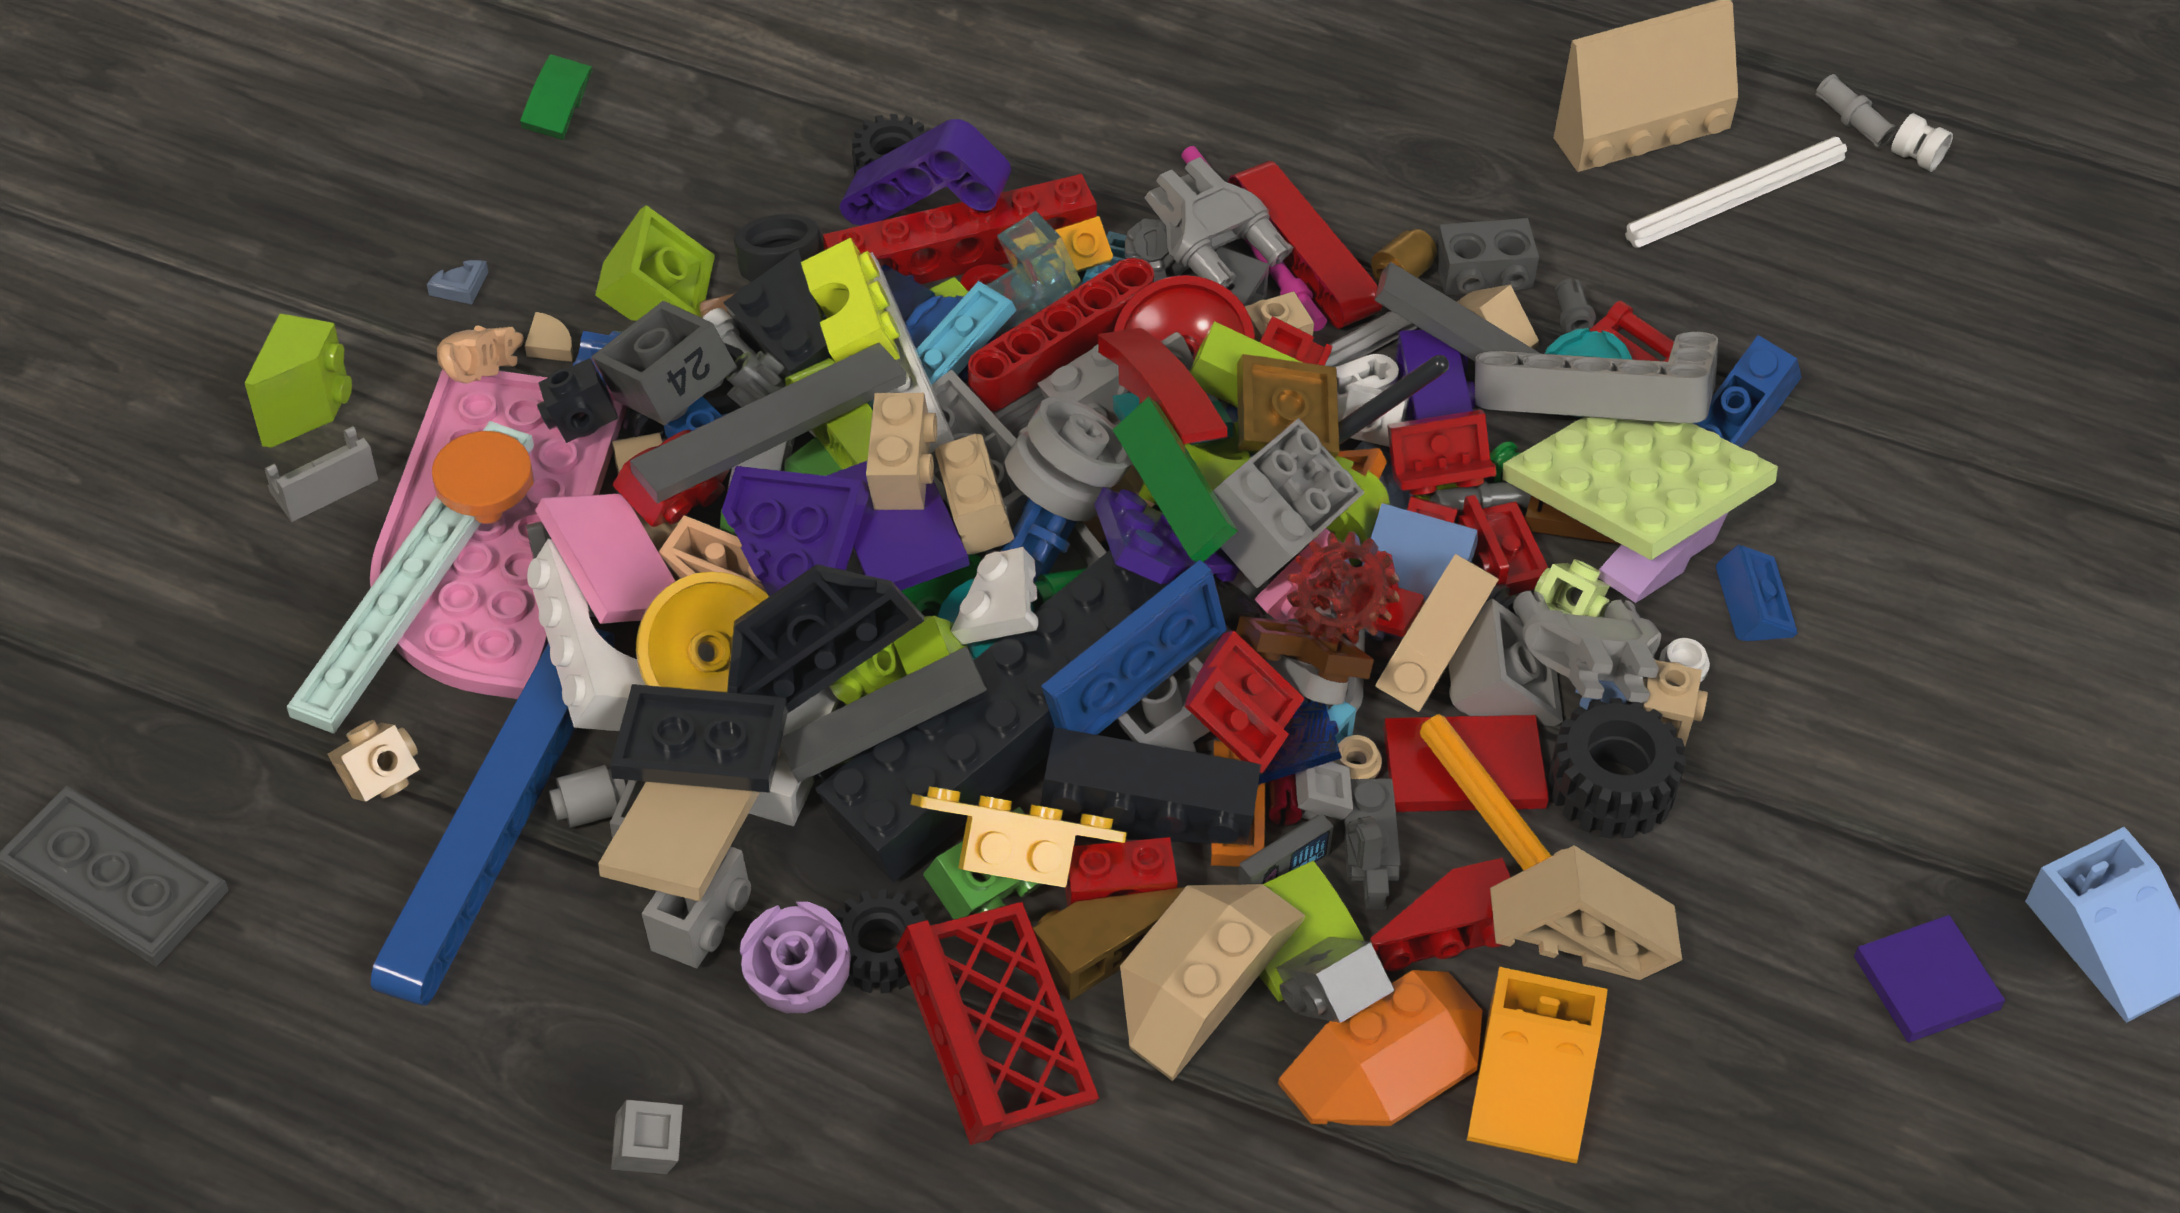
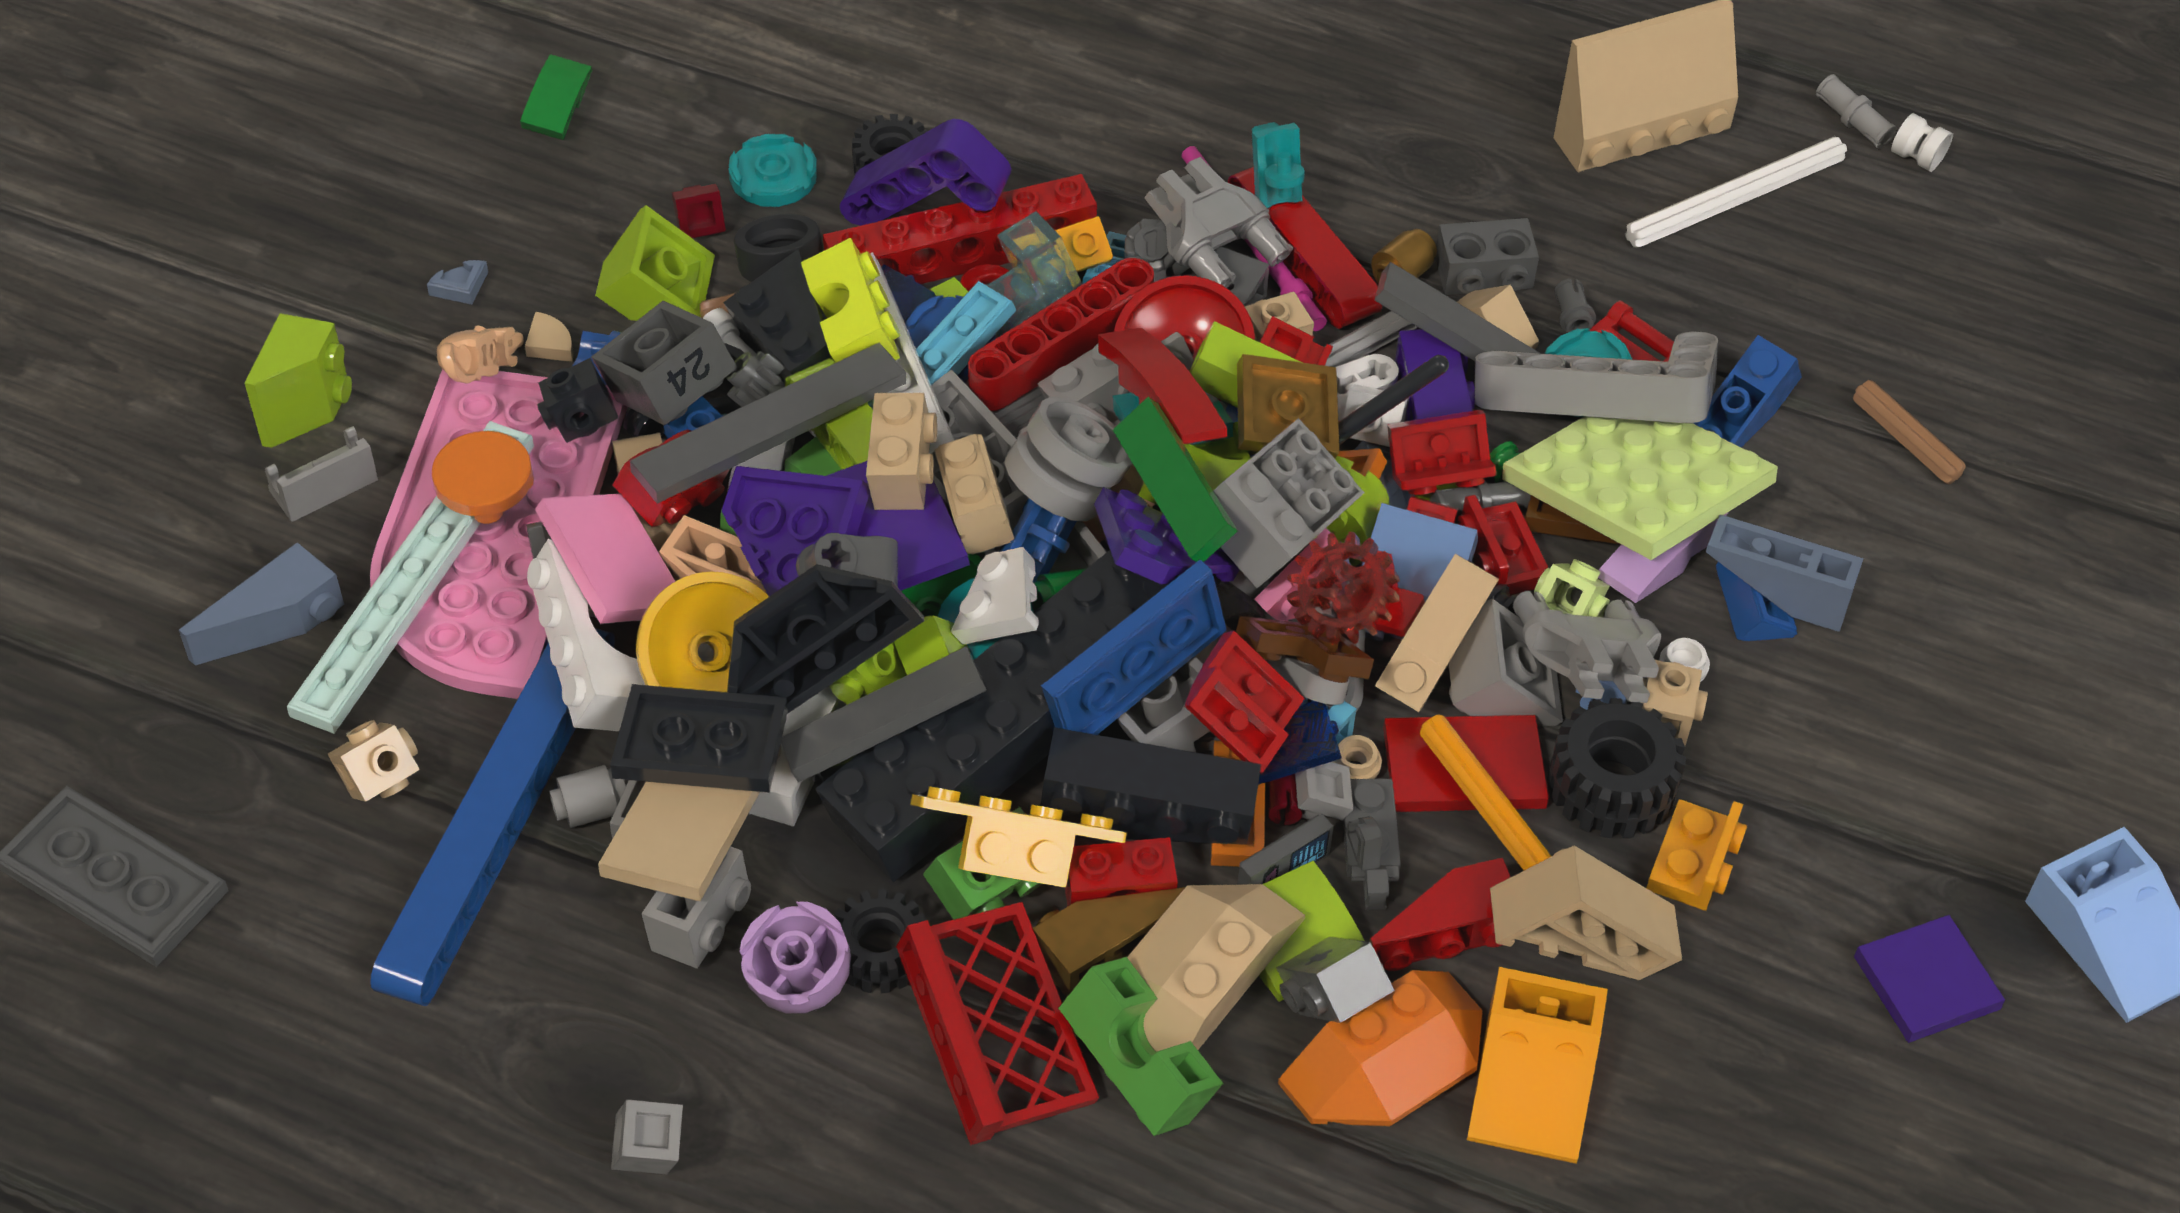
(268, 607): none -> sand blue slope
(699, 210): none -> dark red tile
(773, 170): none -> teal tile
(862, 555): none -> dark grey piece
(1109, 1016): none -> bright green arch
(1277, 163): none -> teal hips
(1694, 854): none -> light orange bracket
(1790, 572): none -> sand blue slope
(1909, 432): none -> medium nougat axle

